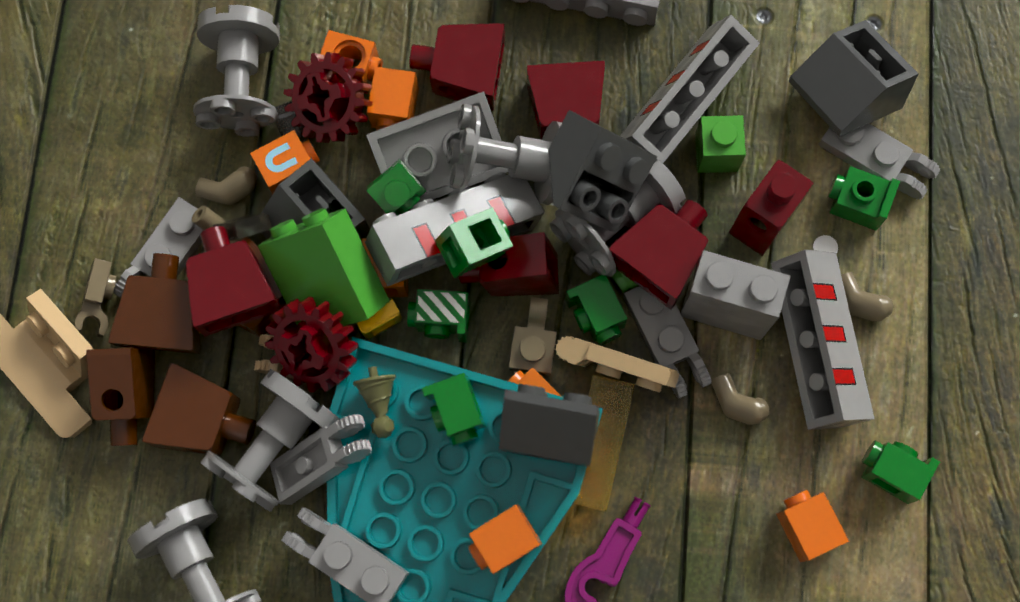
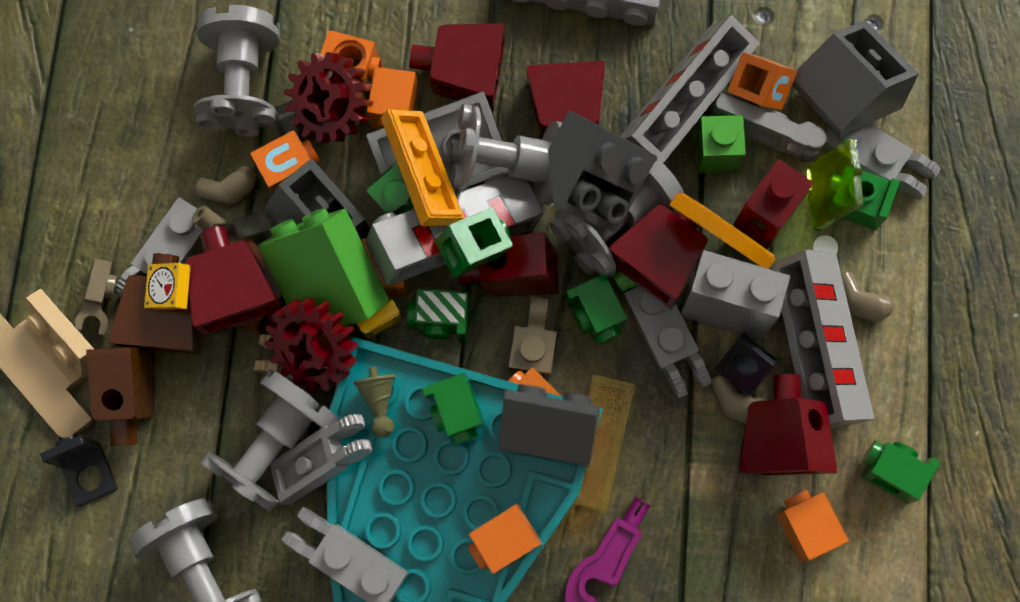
(73, 456): none -> black bracket
(167, 286): none -> tile
(195, 415): reddish brown torso -> none
(421, 168): none -> light orange tile
(614, 362): tan hinge -> none
(722, 230): none -> light orange tile
(746, 364): none -> black bracket
(762, 81): none -> orange brick
(773, 128): none -> light grey hinge
(788, 434): none -> dark red torso
(836, 185): none -> clear neon green piece

